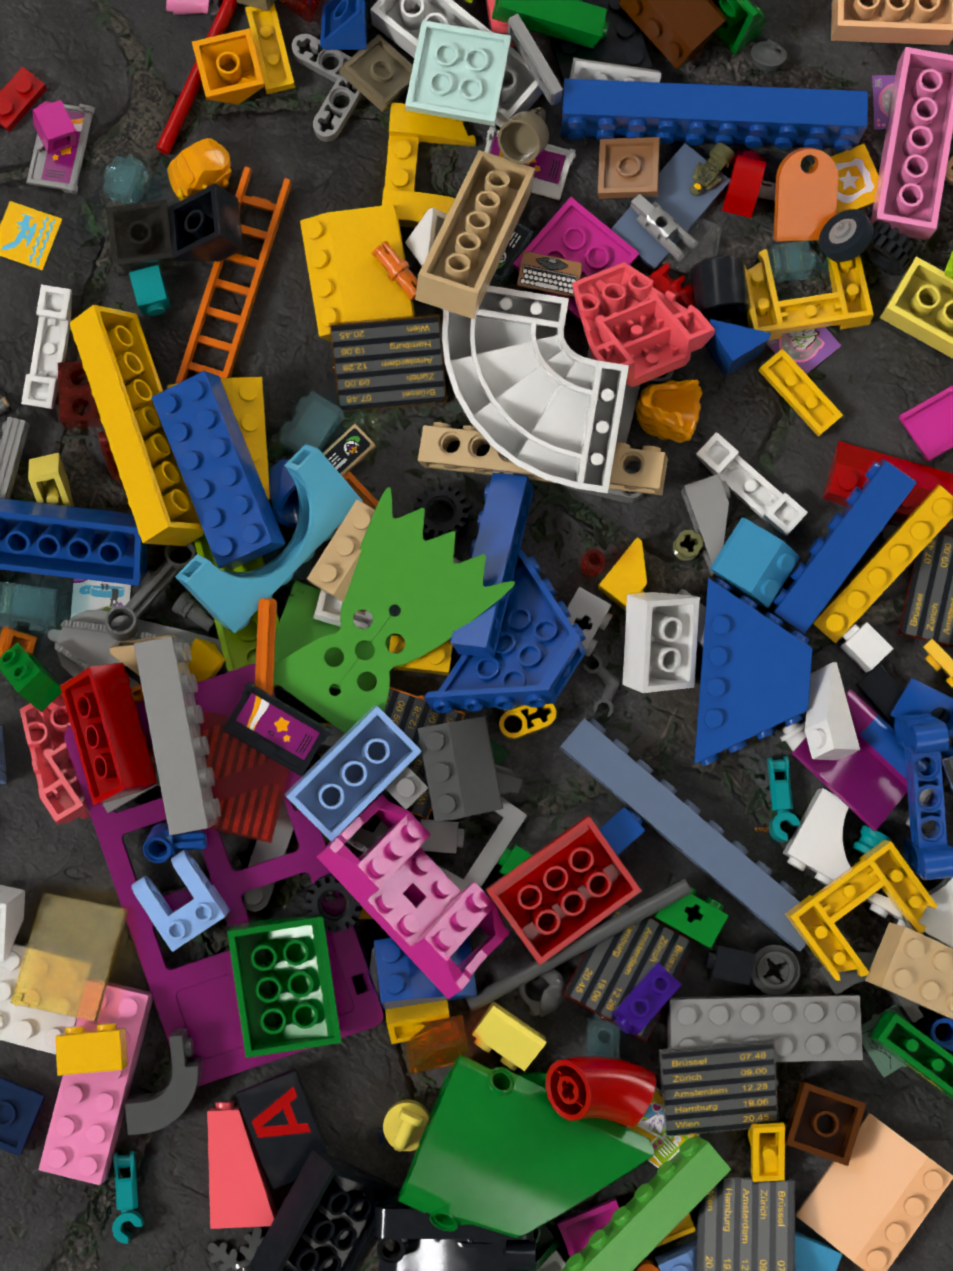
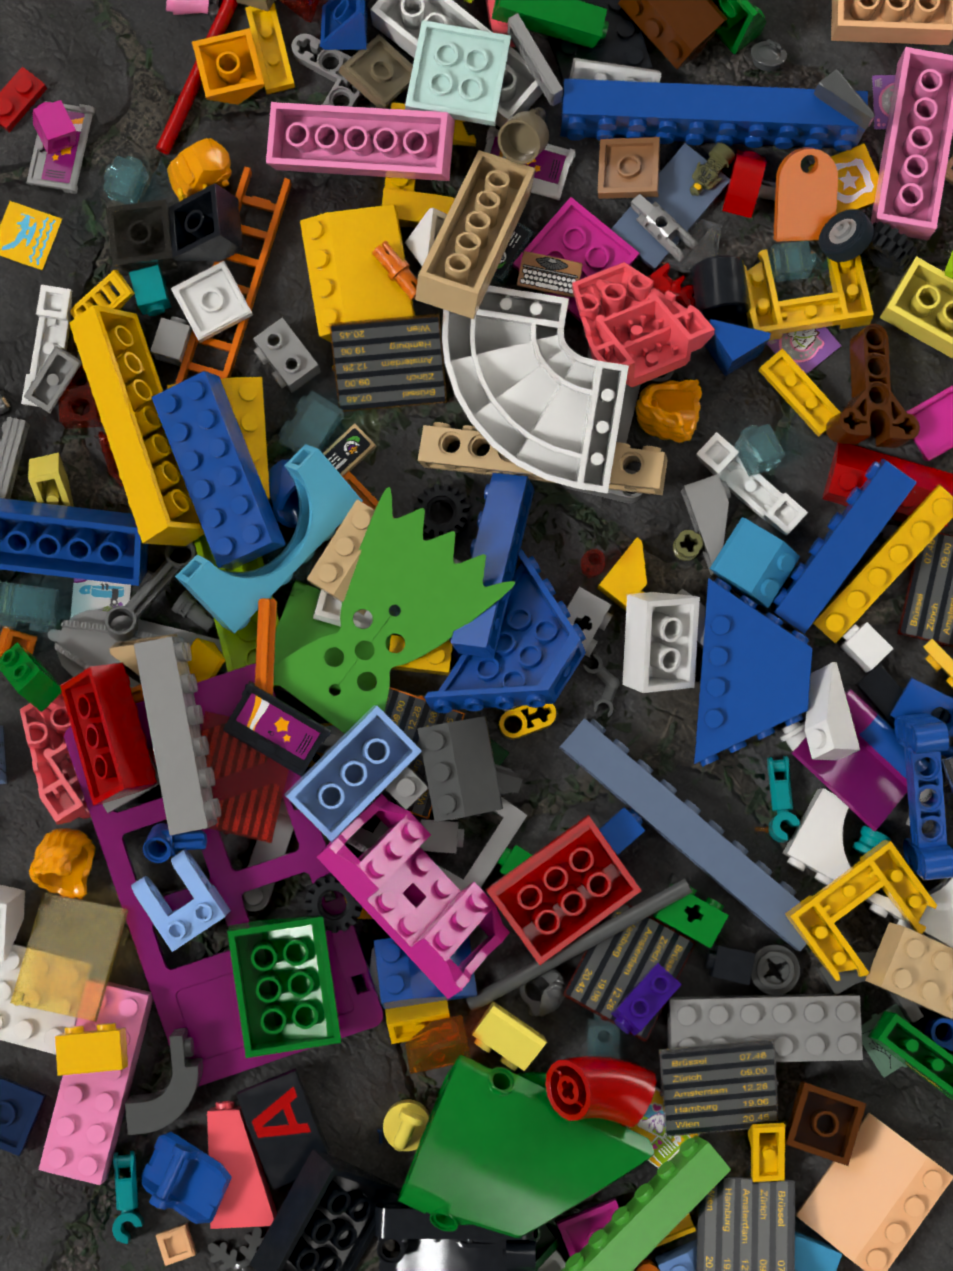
(53, 378): none -> light grey slope
(63, 862): none -> light orange hair
(104, 287): none -> yellow slope
(171, 340): none -> light grey brick
(176, 1244): none -> light nougat tile
(185, 1179): none -> blue shield
(212, 301): none -> white tile
(286, 355): none -> light grey brick
(360, 141): none -> bright pink brick
(759, 449): none -> clear light blue brick
(841, 96): none -> dark grey slope
(890, 420): none -> reddish brown beam

